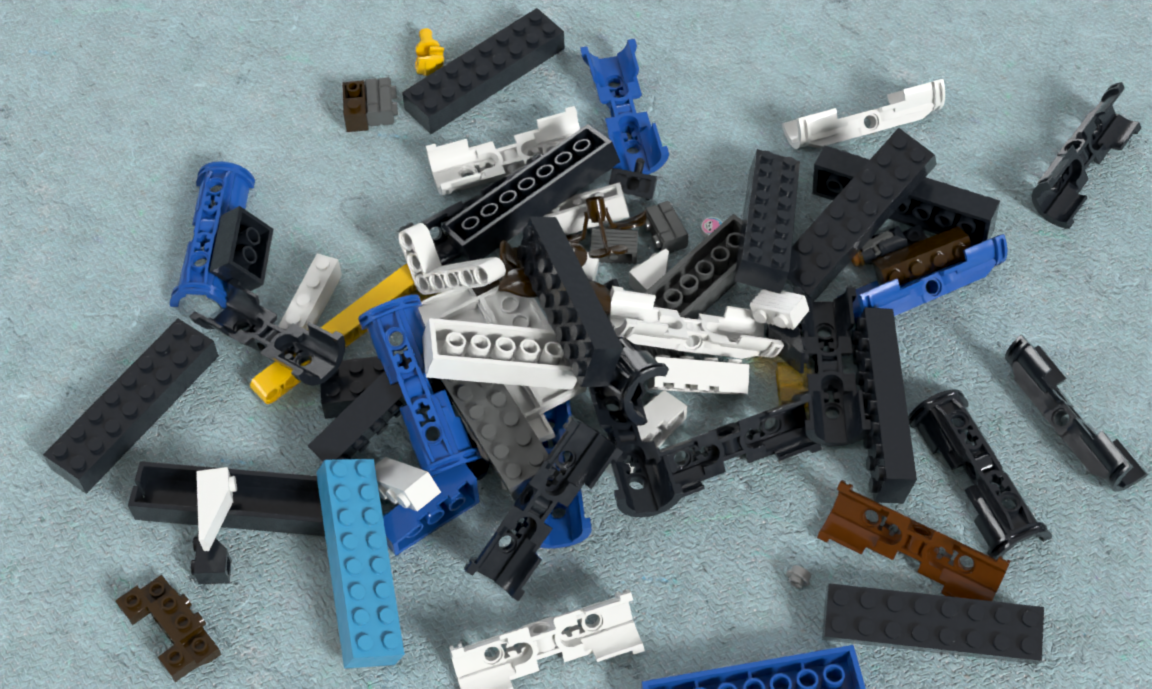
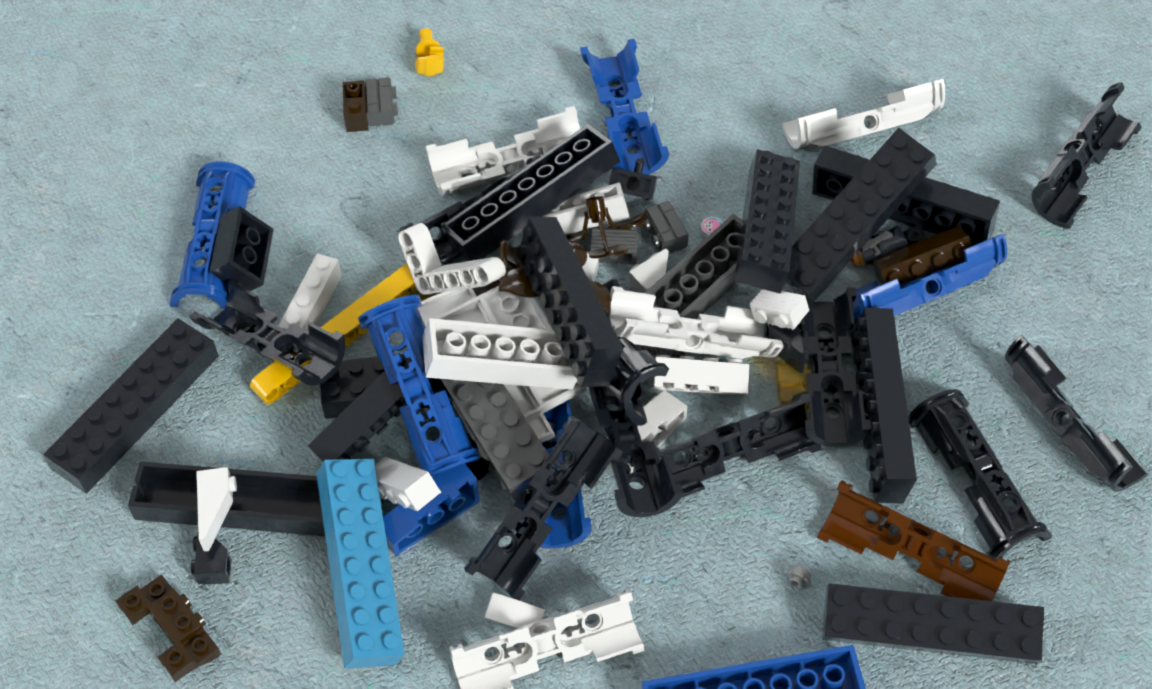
(483, 70): black brick -> none
(512, 611): none -> white slope

